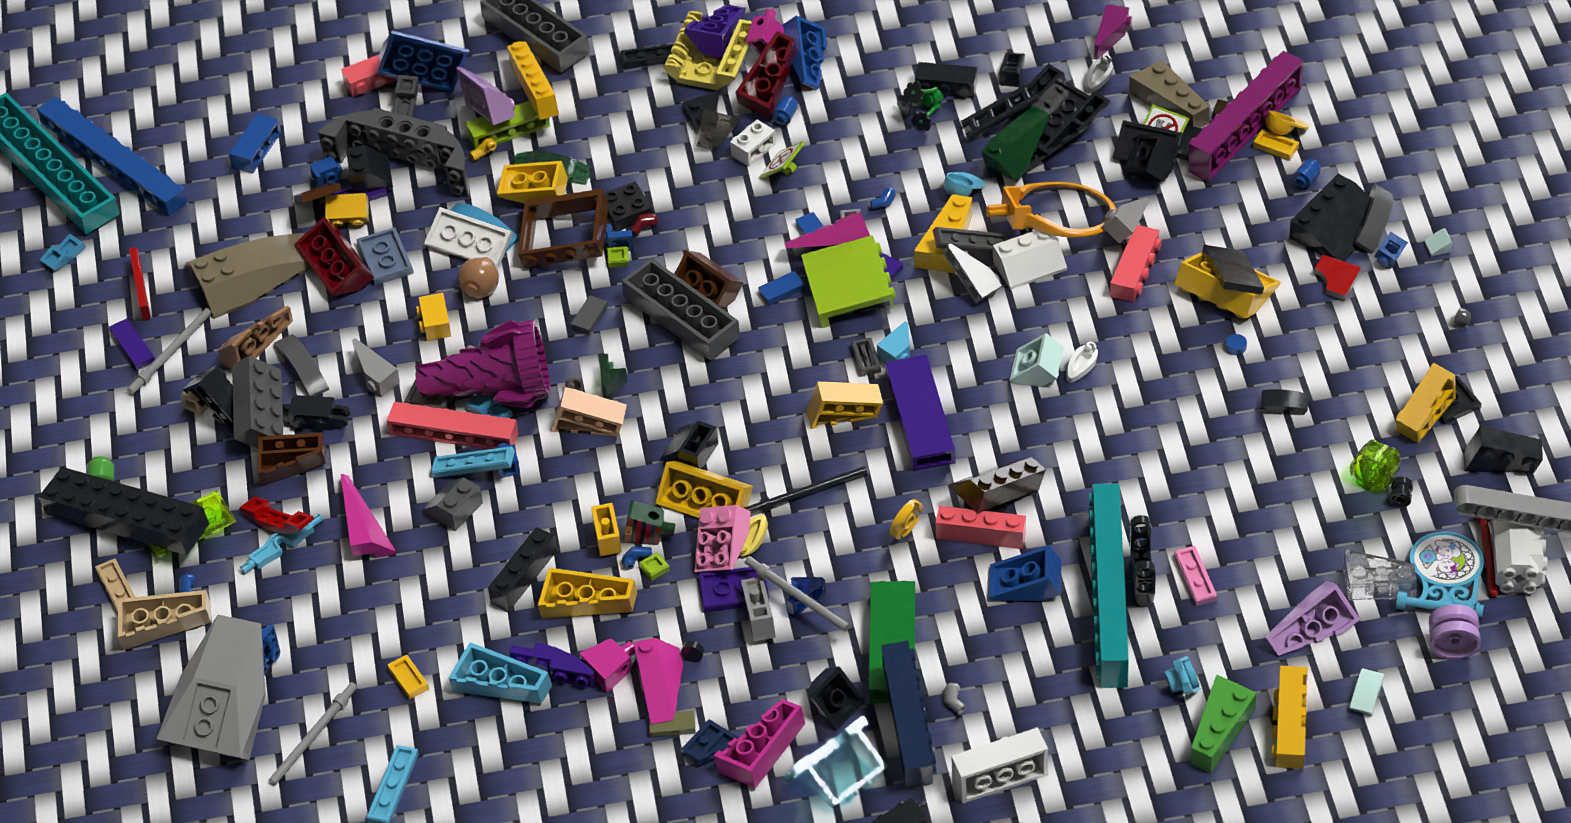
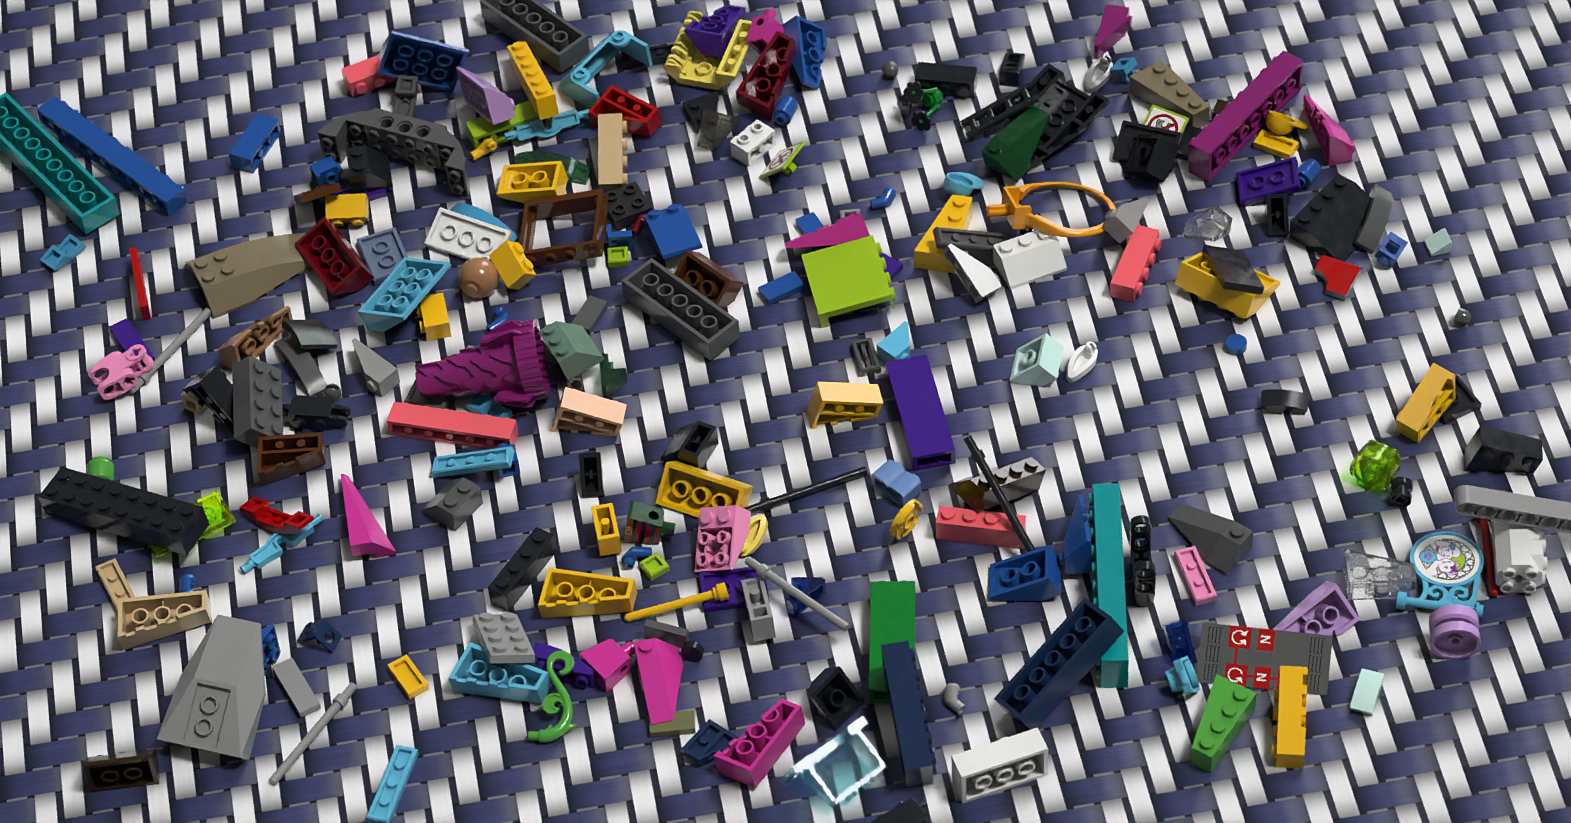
(120, 371): none -> bright pink piece
(122, 770): none -> dark brown slope
(296, 687): none -> light grey tile
(309, 334): none -> pearl dark grey slope
(317, 630): none -> dark blue bracket
(333, 390): none -> dark grey hinge
(401, 293): none -> medium azure slope
(500, 317): none -> blue arm
(503, 638): none -> light grey plate
(512, 265): none -> yellow brick
(536, 126): none -> medium azure piece
(562, 697): none -> bright green plant
(570, 348): none -> sand green slope
(575, 81): none -> medium azure windscreen
(591, 474): none -> black slope
(612, 151): none -> tan wedge
(640, 116): none -> red wedge
(665, 632): none -> dark grey tile
(671, 231): none -> blue slope
(718, 593): none -> yellow piece
(890, 69): none -> dark grey hinge
(896, 482): none -> medium blue brick
(978, 457): none -> black bar
(1059, 664): none -> dark blue brick
(1077, 542): none -> blue wedge
(1123, 68): none -> dark azure tile
(1179, 640): none -> clear blue slope
(1208, 225): none -> clear slope
(1215, 537): none -> dark grey wedge
(1255, 656): none -> dark grey sticker
(1268, 179): none -> dark purple tile
(1276, 214): none -> black slope
(1330, 136): none -> dark pink wedge

